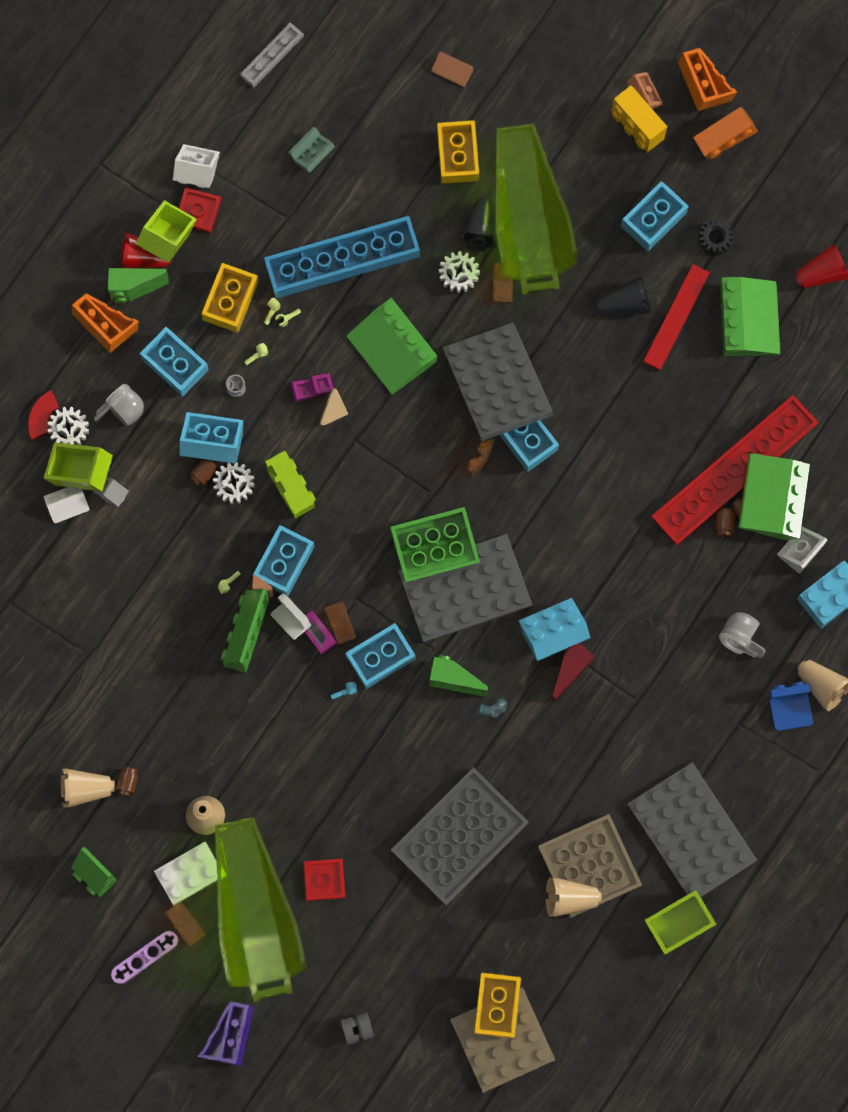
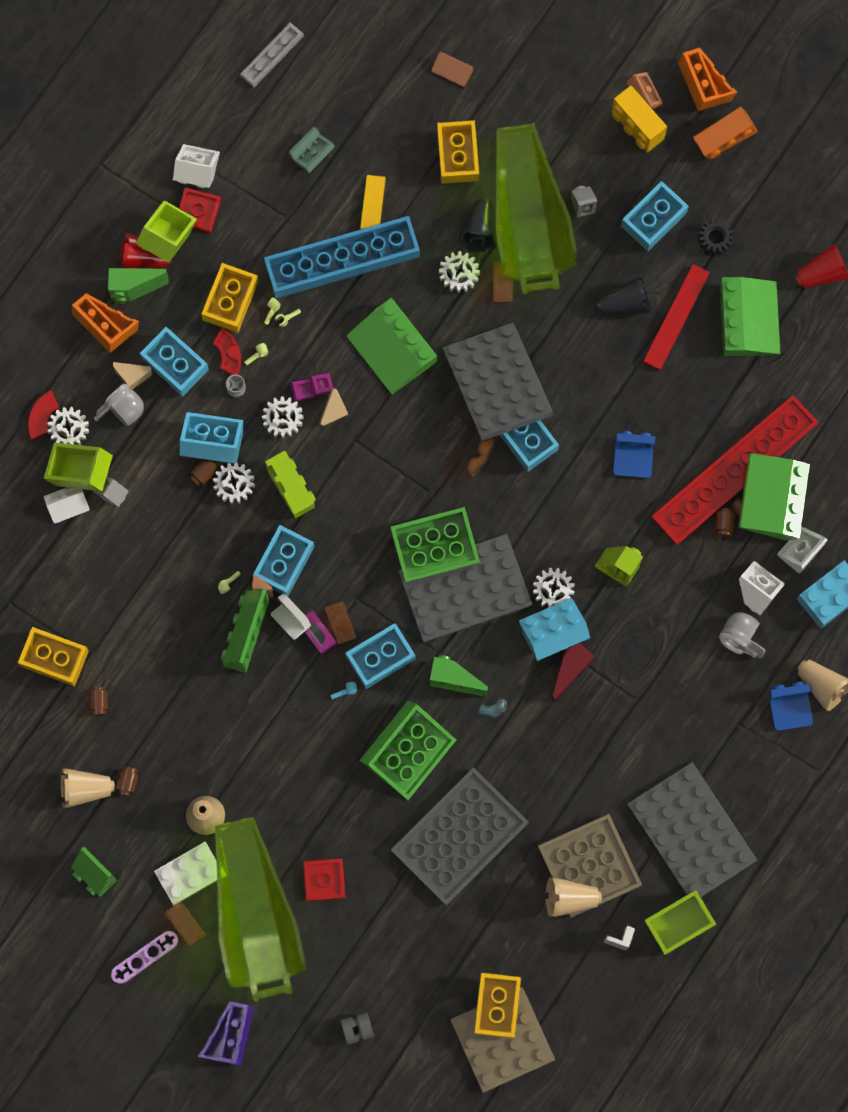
(53, 656): none -> yellow brick
(98, 701): none -> reddish brown brick
(132, 374): none -> tan slope
(229, 352): none -> red tile
(277, 423): none -> white gear
(373, 201): none -> yellow tile
(408, 749): none -> bright green slope
(546, 587): none -> white gear
(583, 201): none -> light grey slope
(620, 563): none -> lime wedge
(624, 942): none -> white panel
(633, 455): none -> blue bracket
(759, 587): none -> white slope

